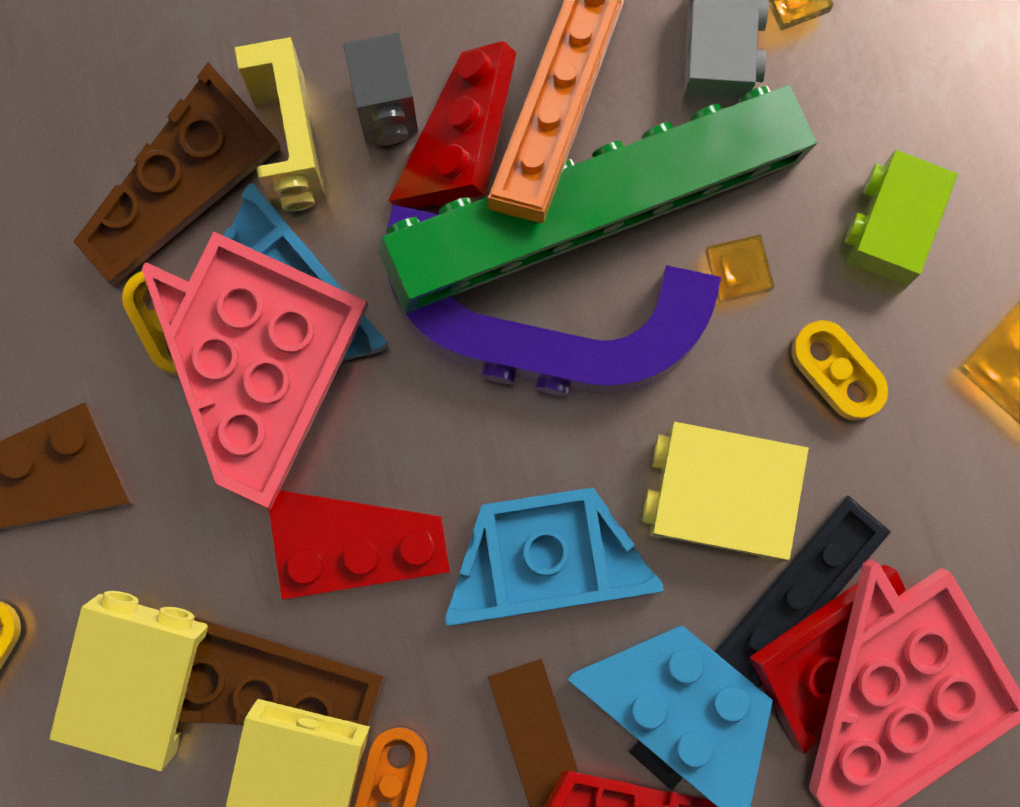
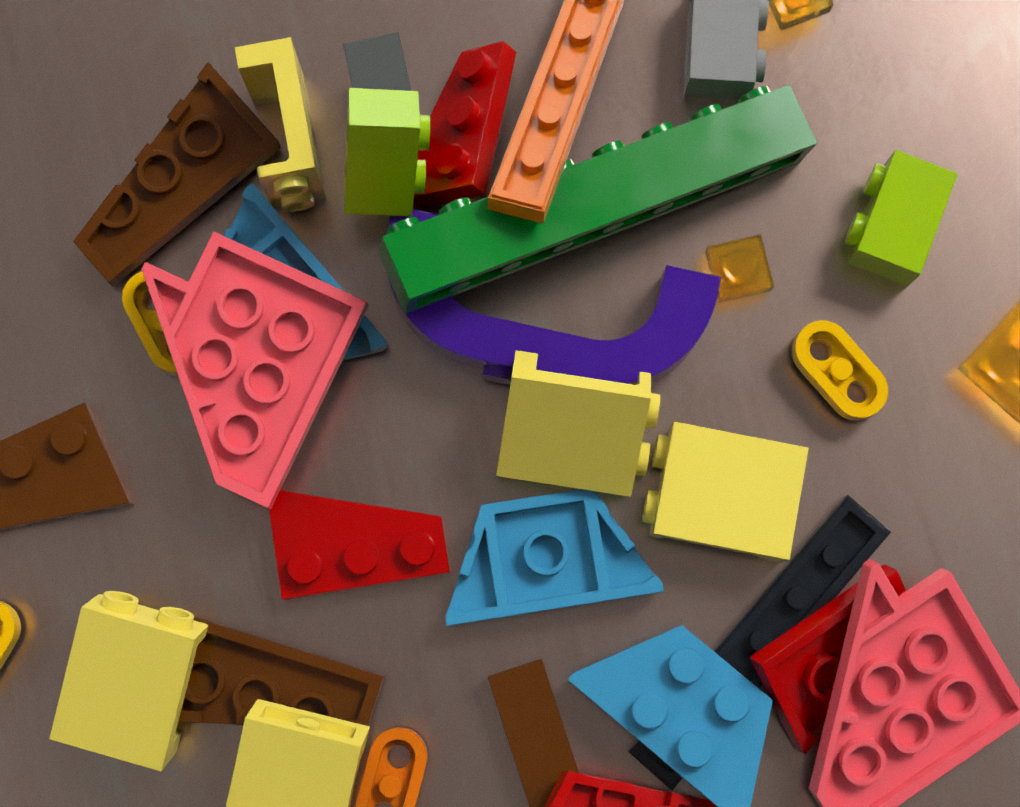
(383, 152): none -> lime brick
(576, 429): none -> light yellow panel

